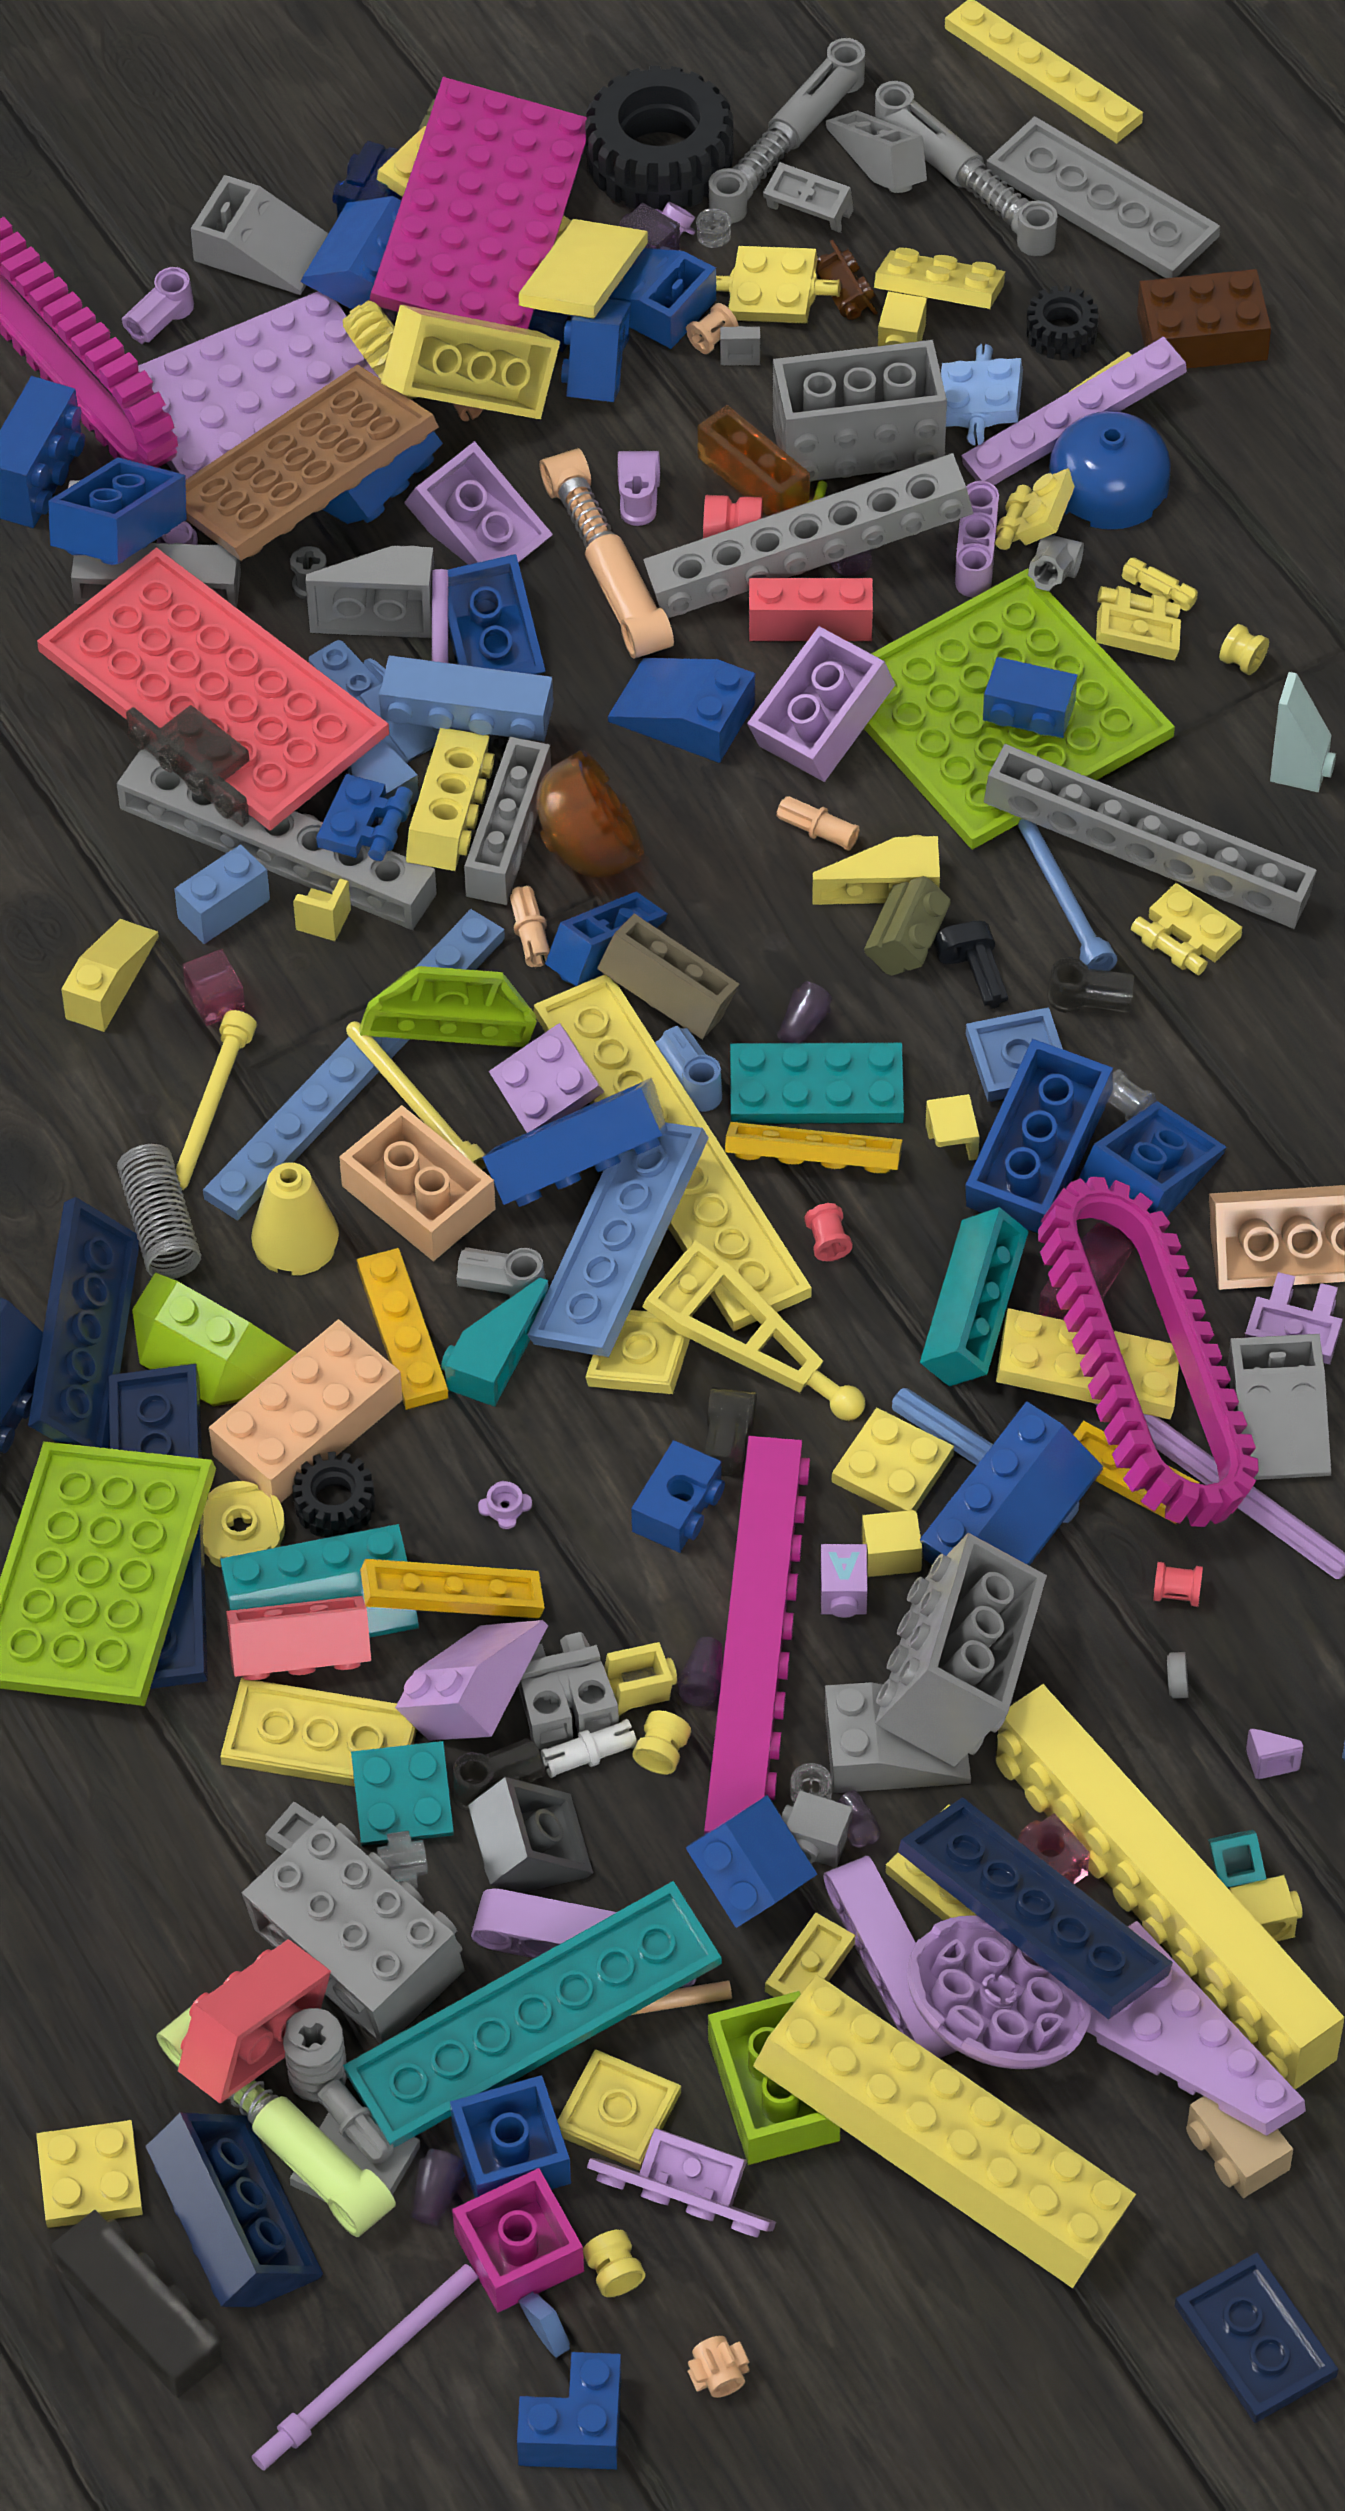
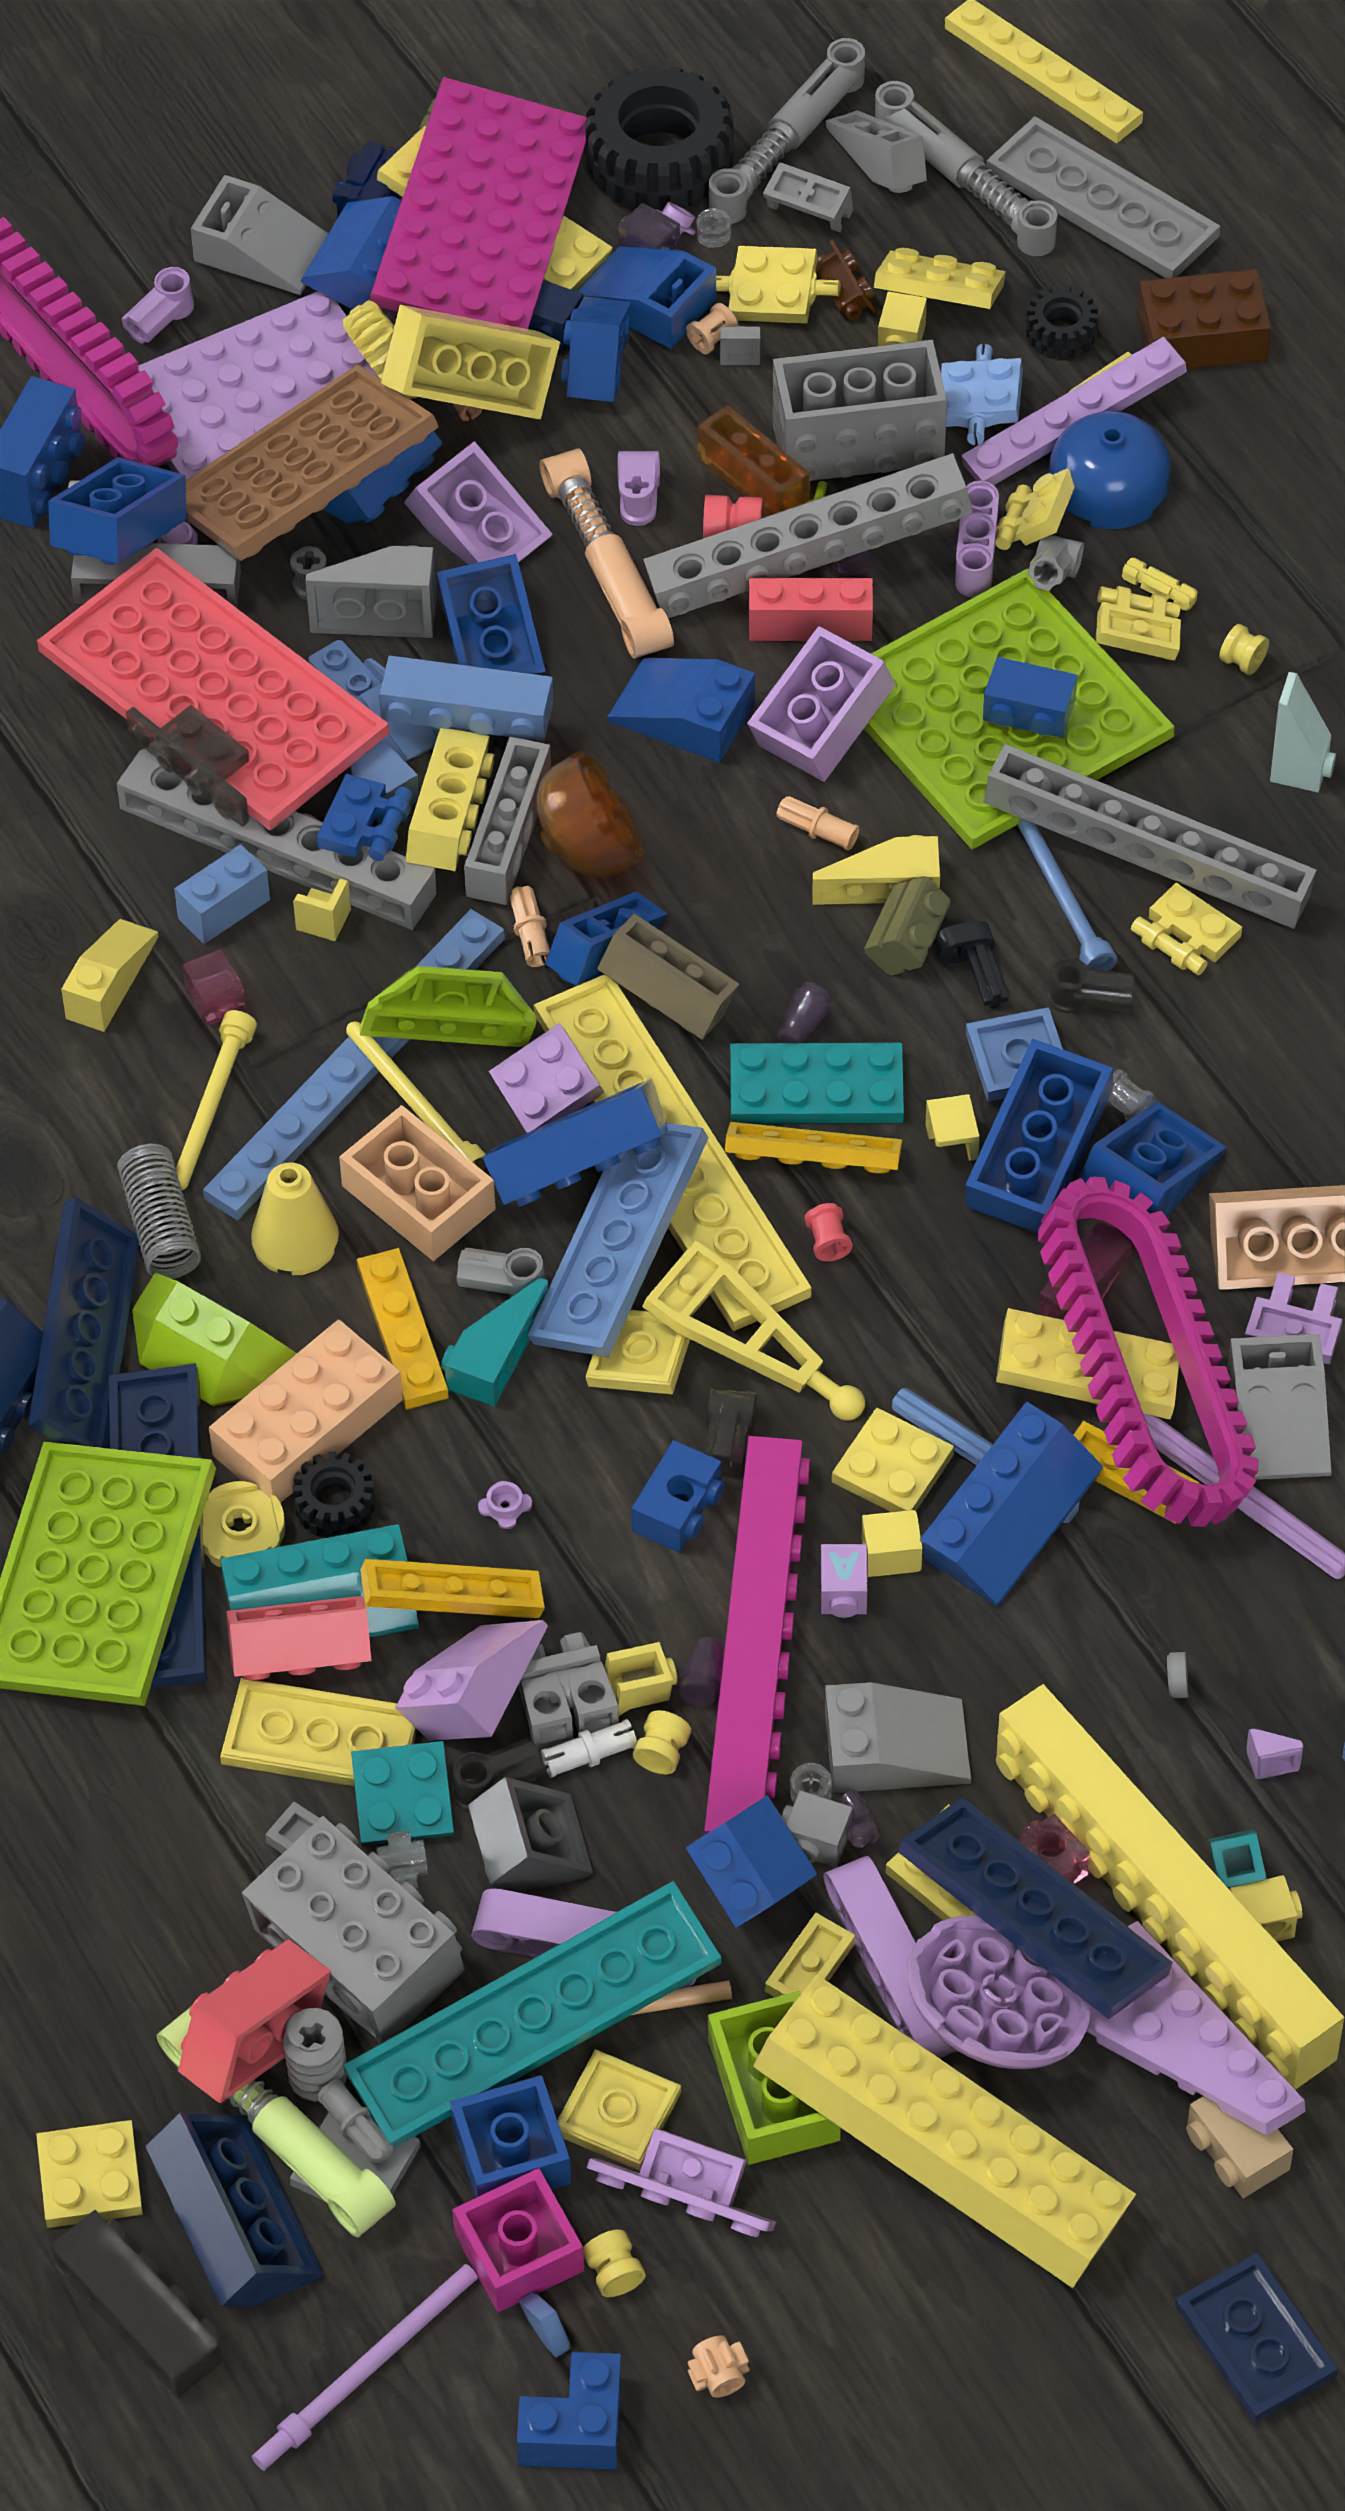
(436, 2185): clear purple cone -> none
(440, 615): lavender bar -> none
(583, 268): light yellow tile -> none
(693, 1068): medium blue piece -> none
(960, 1650): light grey brick -> none
(974, 1297): teal brick -> none
(1178, 1584): coral bush -> none

